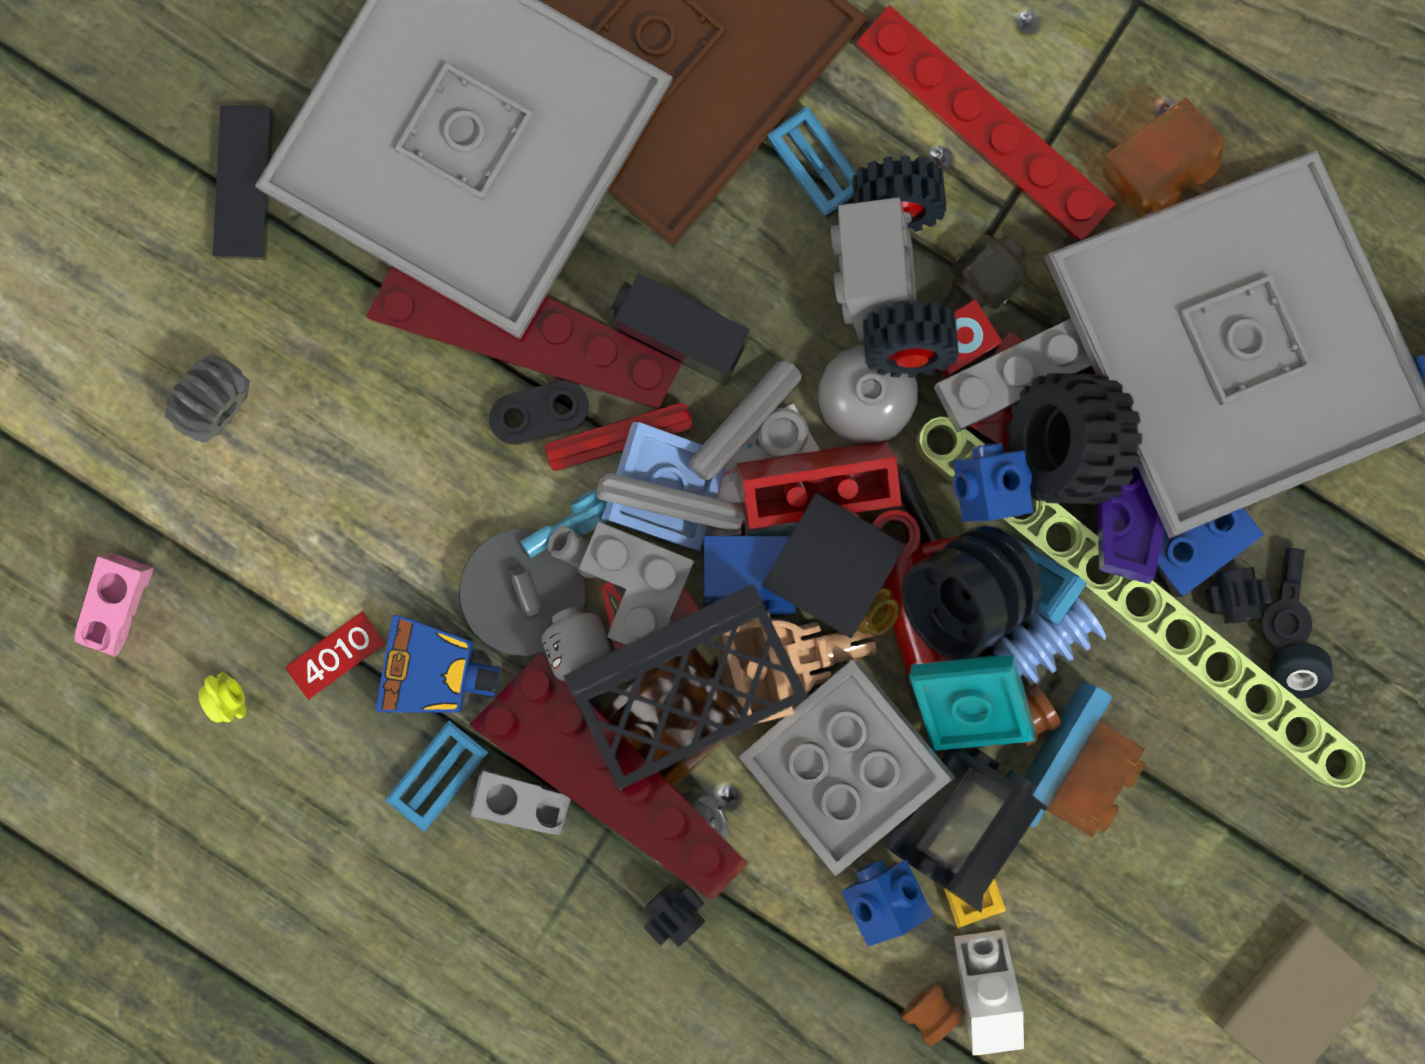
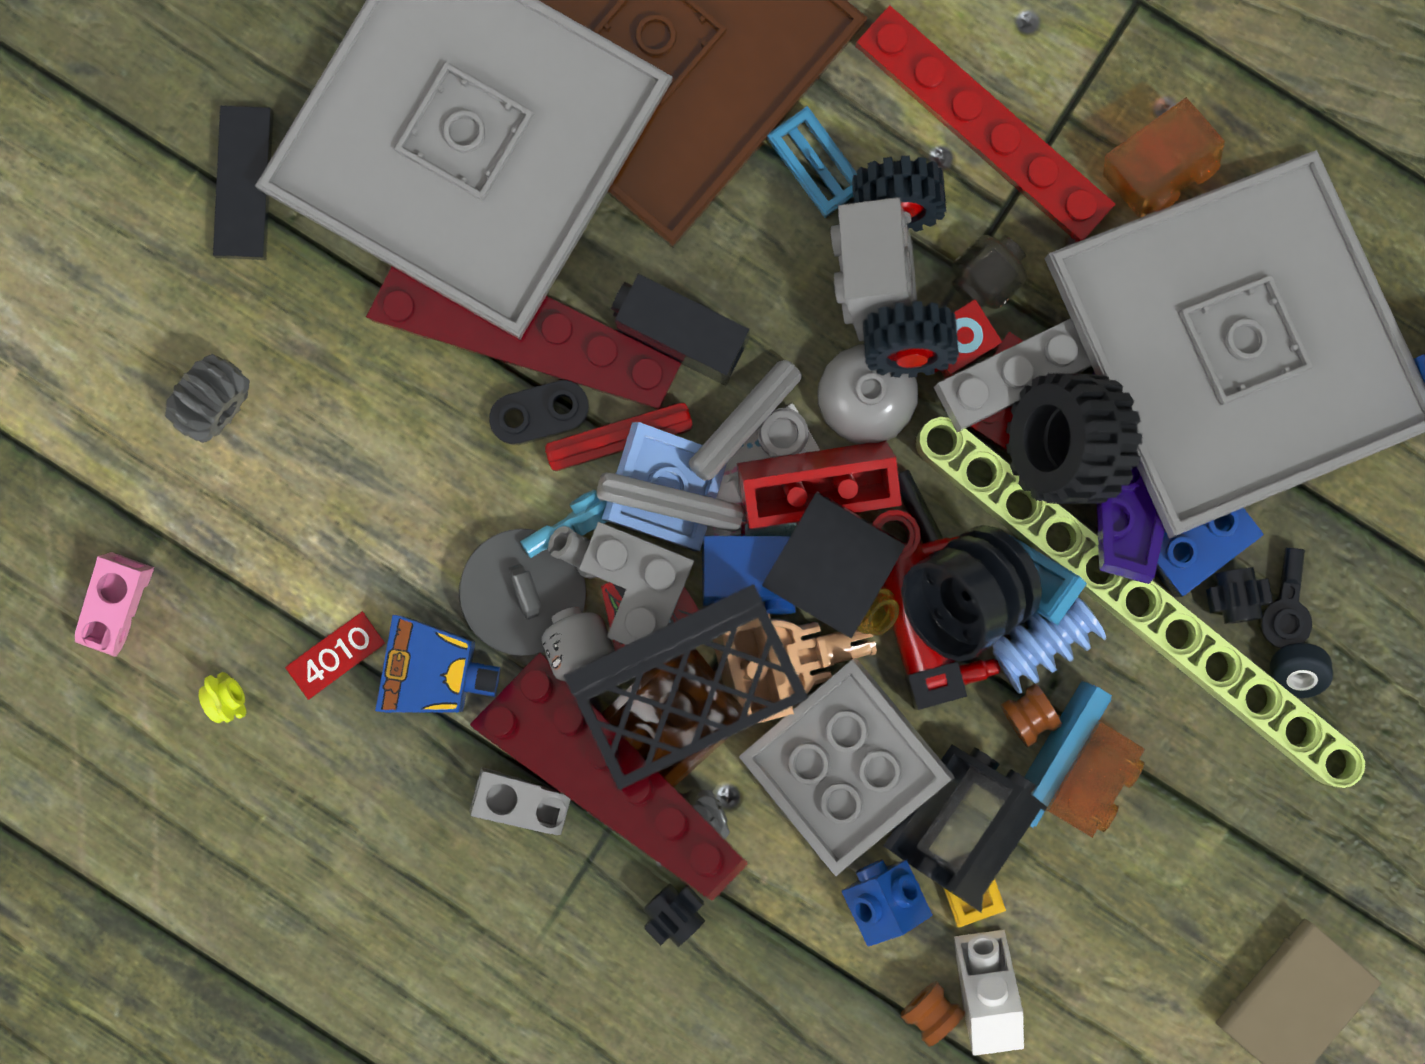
(464, 741): dark azure tile -> none
(973, 702): teal tile -> none
(992, 484): blue brick -> none

